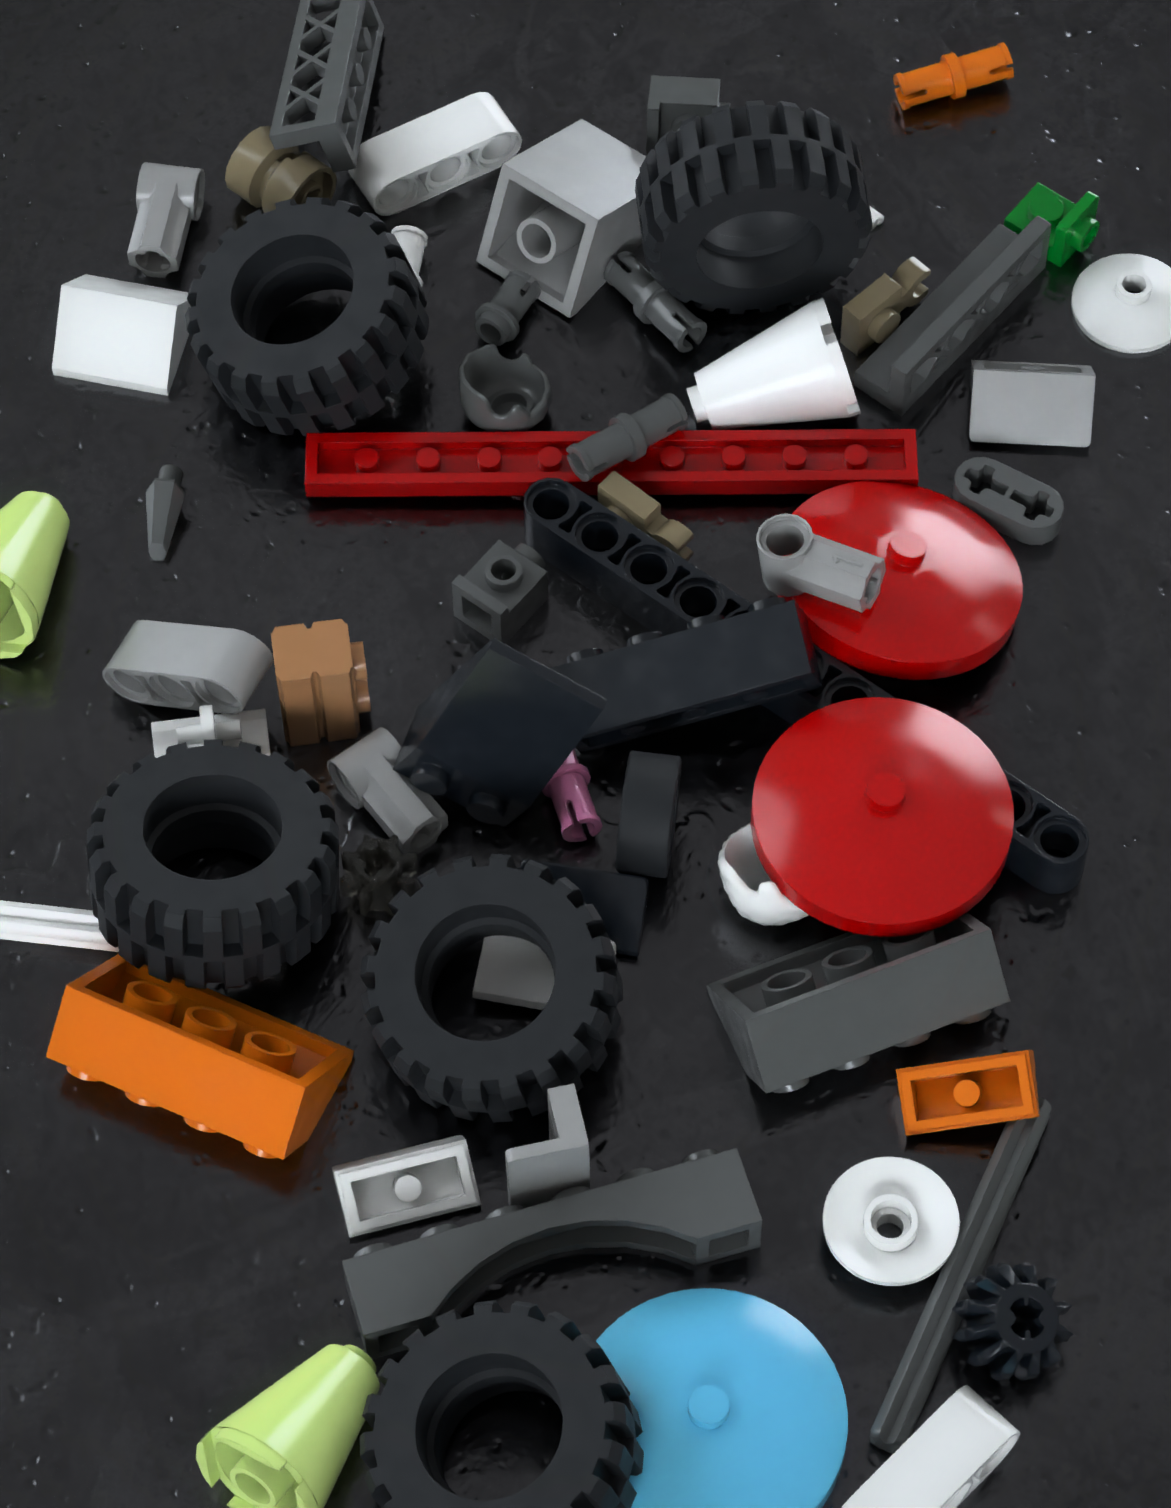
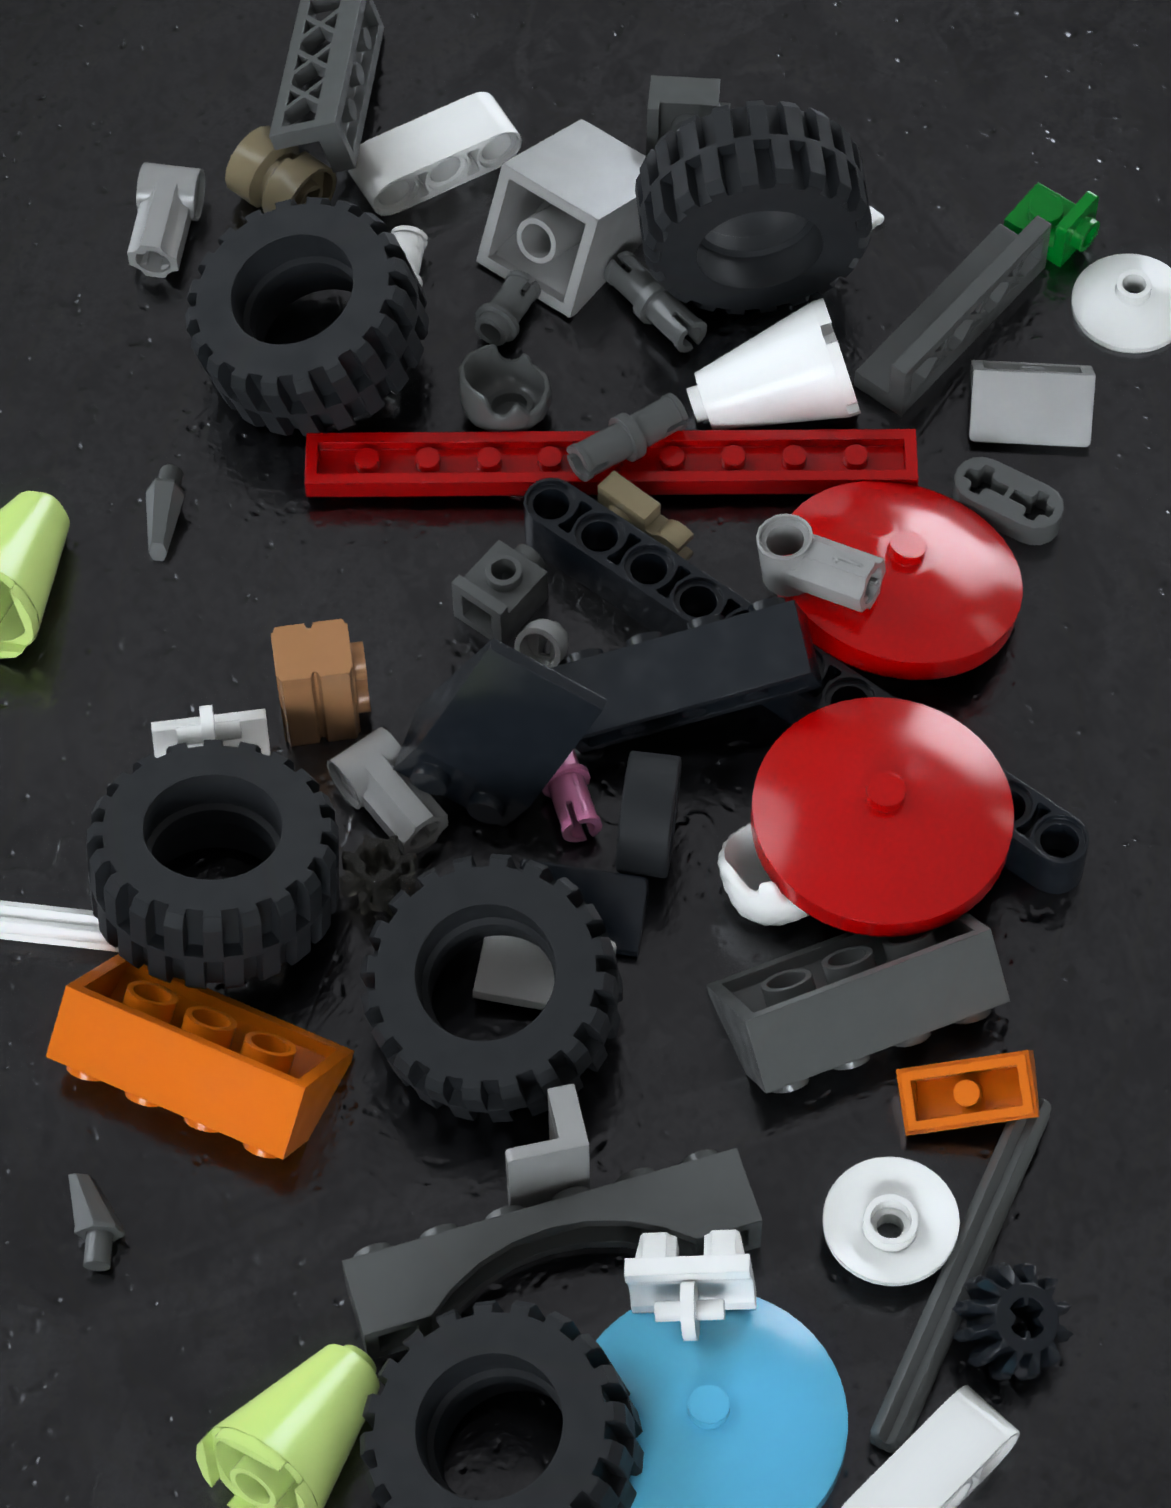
(94, 1221): none -> dark grey bar
(120, 333): white slope -> none
(188, 666): light grey beam -> none
(406, 1185): white slope -> none
(533, 639): none -> light grey hinge
(690, 1286): none -> white hips
(877, 309): dark tan plate -> none
(953, 76): orange pin -> none

